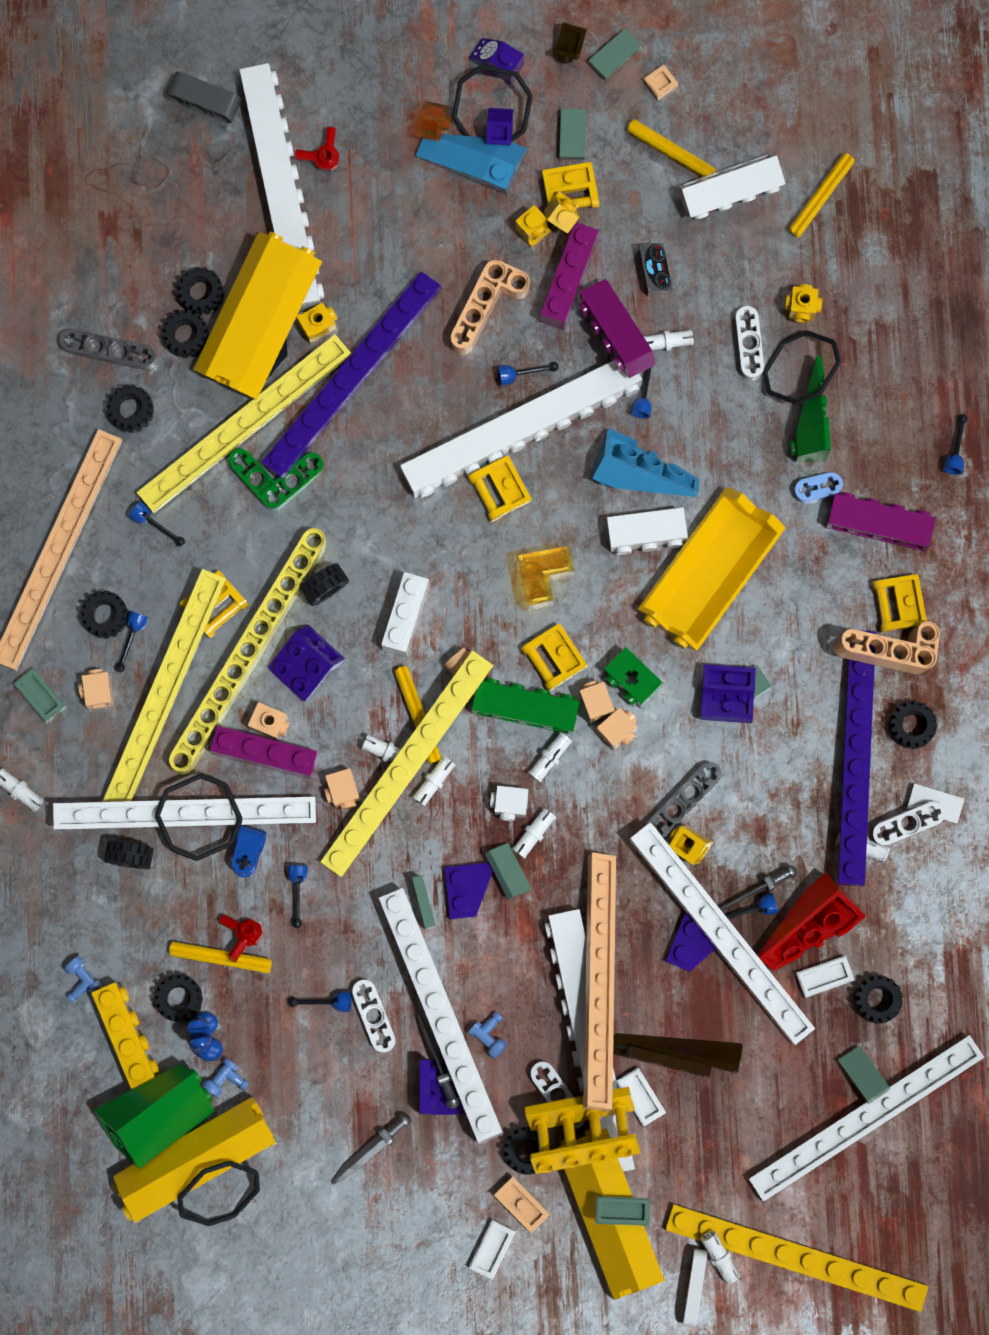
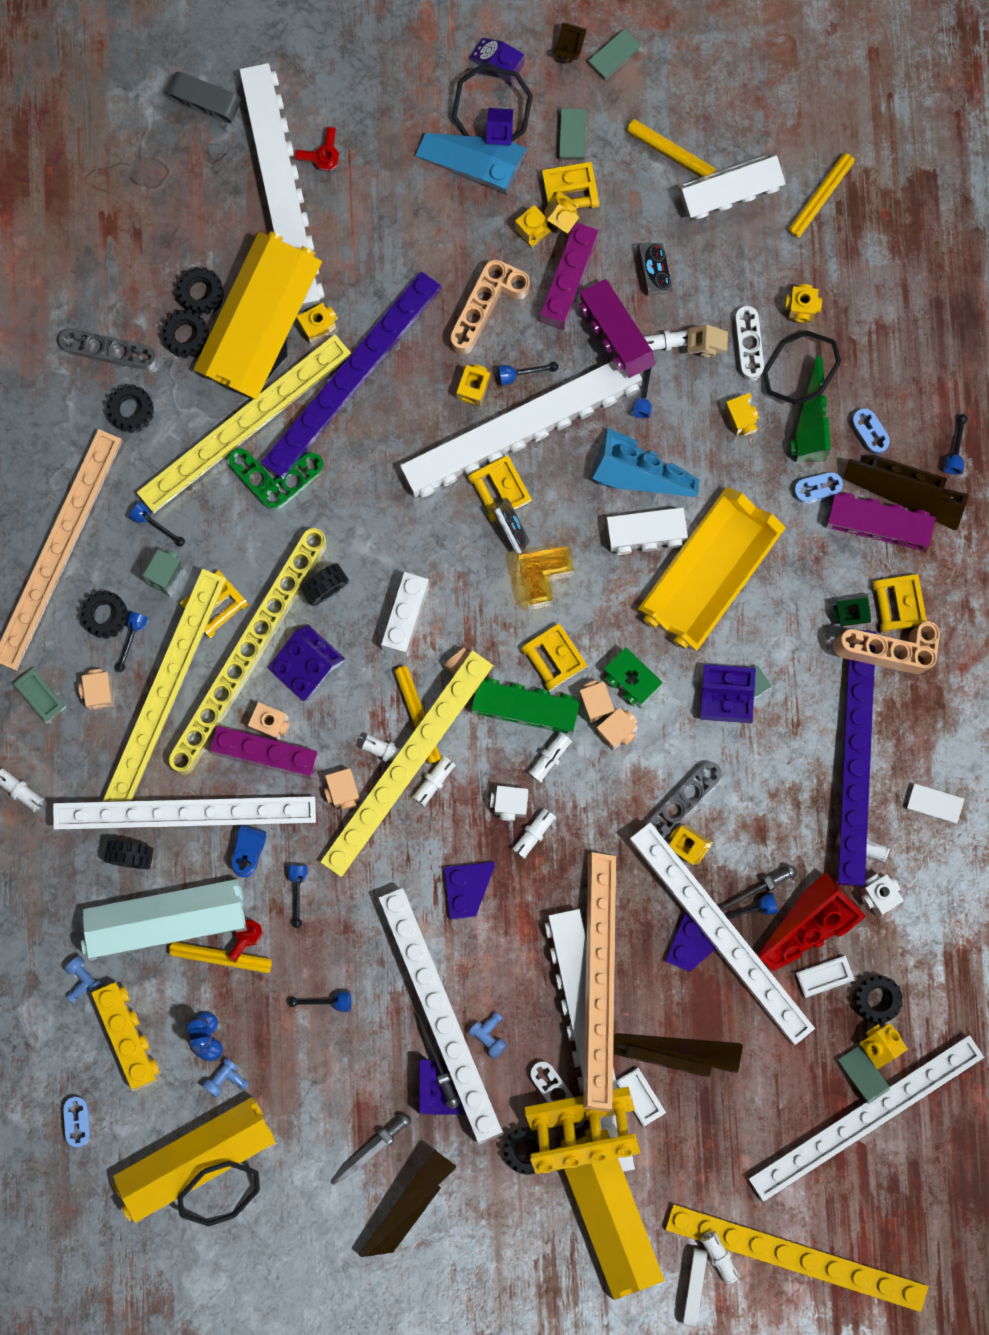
(70, 1123): none -> light blue beam
(155, 1114): green slope -> none
(163, 919): none -> light aqua panel
(164, 572): none -> sand green brick
(165, 988): black tyre -> none
(214, 850): black piece -> none
(363, 1012): white beam -> none
(409, 1206): none -> dark brown wedge
(423, 902): sand green tile -> none
(433, 121): clear orange brick -> none
(473, 374): none -> yellow brick
(492, 1249): white tile -> none
(508, 871): sand green tile -> none
(510, 525): none -> slope
(521, 1205): light nougat plate -> none
(622, 1211): sand green tile -> none
(660, 82): light nougat tile -> none
(707, 340): none -> tan brick
(742, 415): none -> yellow brick
(861, 616): none -> dark green brick
(875, 428): none -> light blue beam
(883, 1045): none -> yellow brick
(889, 890): none -> white brick
(893, 837): white beam -> none
(909, 488): none -> dark brown wedge
(924, 713): black tyre -> none

